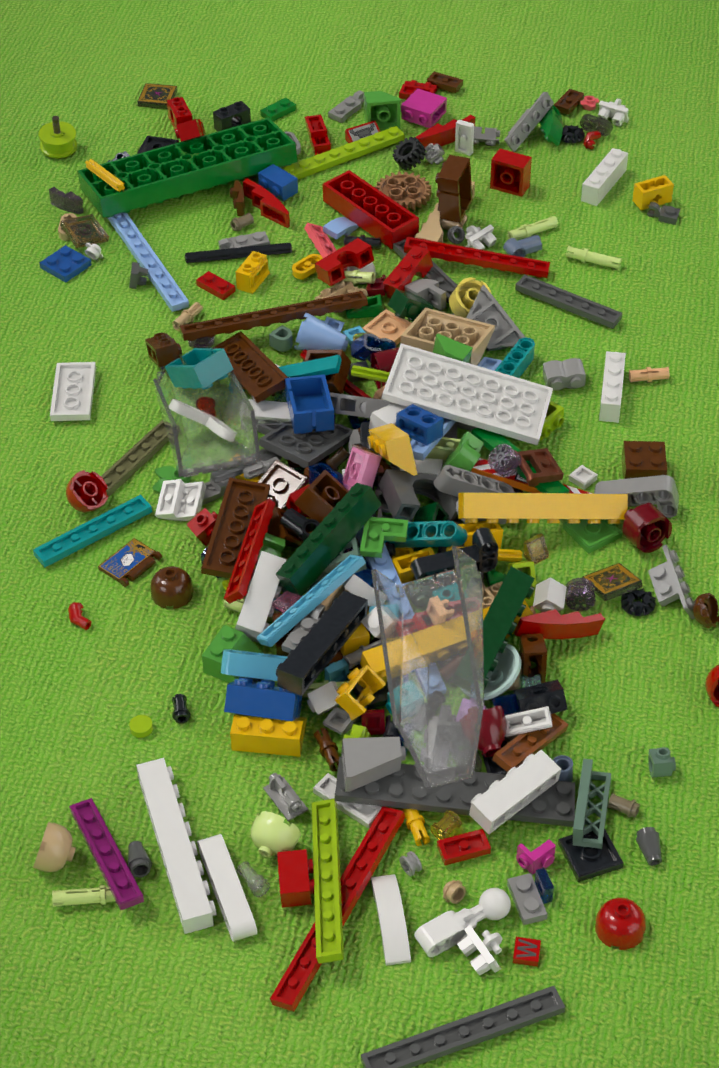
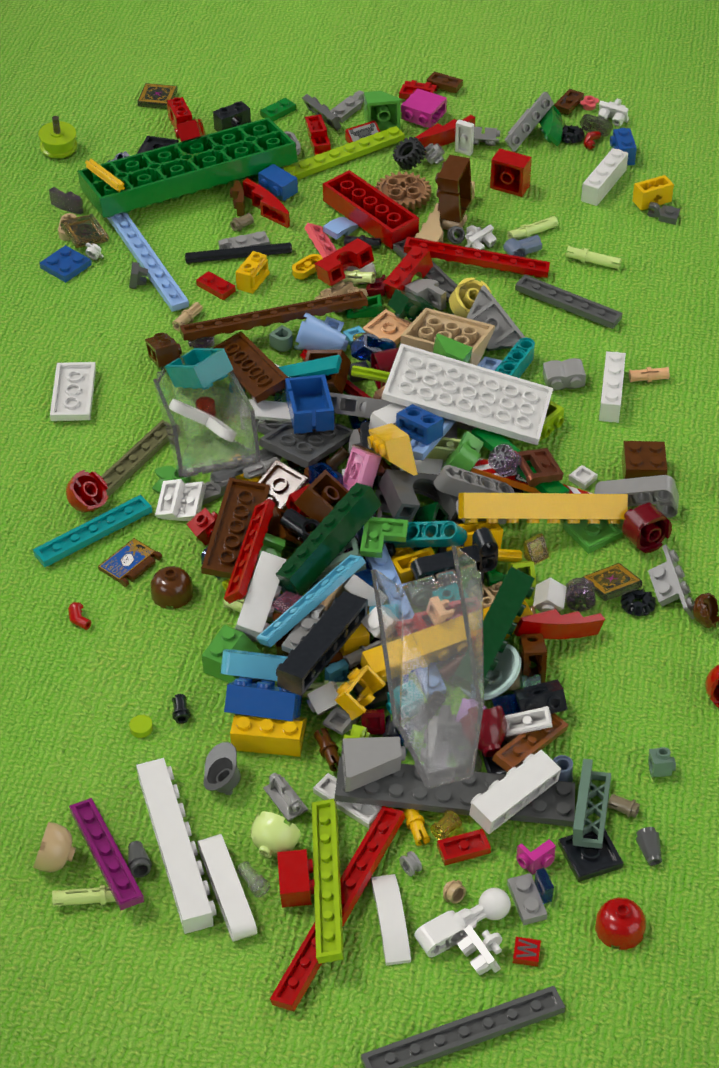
(221, 769): none -> dark grey piece
(314, 105): none -> dark grey plate
(624, 140): none -> blue brick

